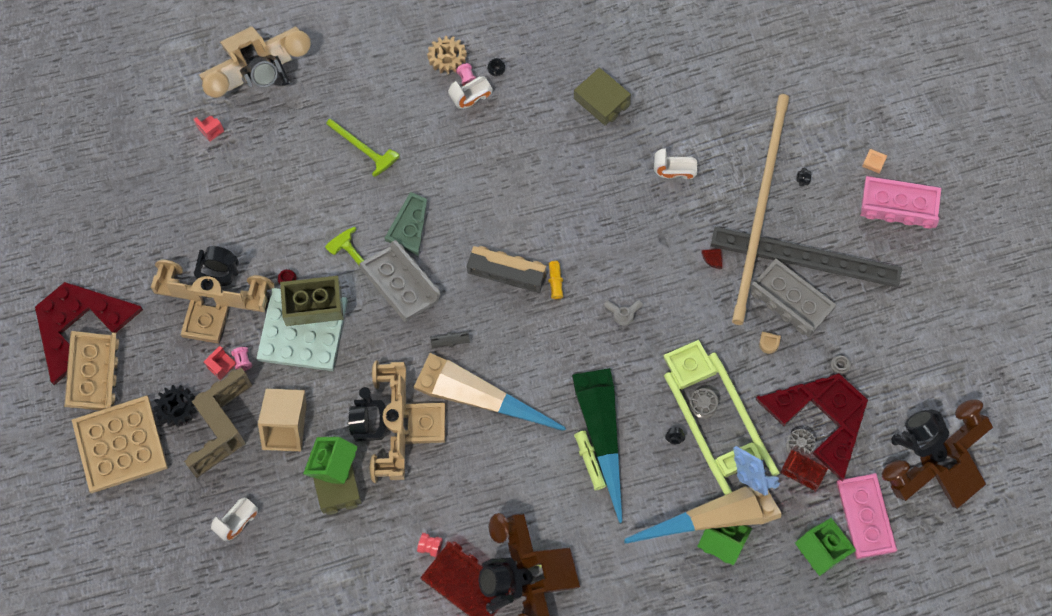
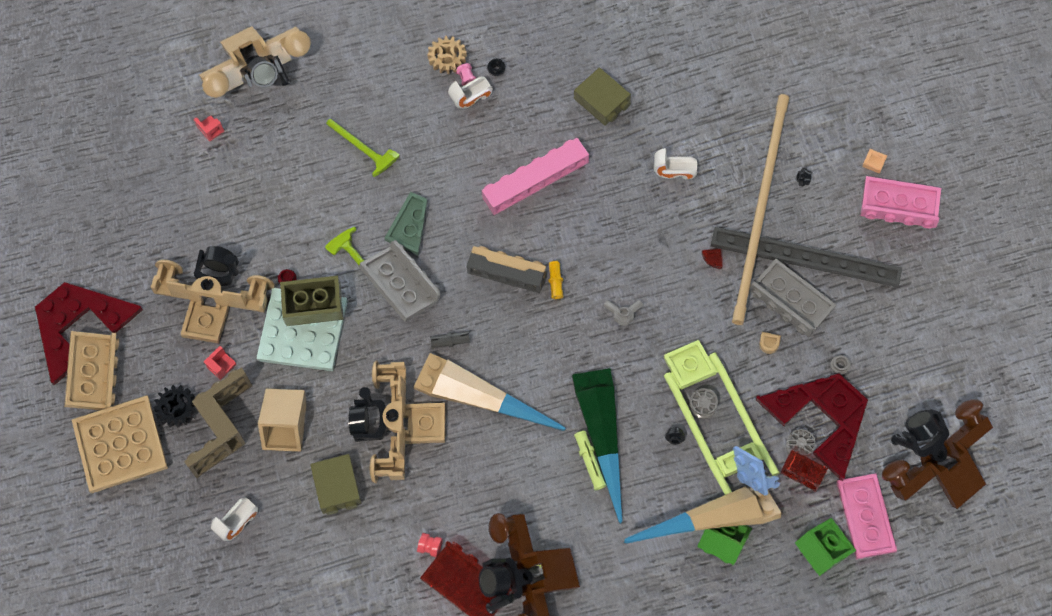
(241, 358): bright pink bush -> none
(330, 459): bright green slope -> none
(535, 176): none -> bright pink brick

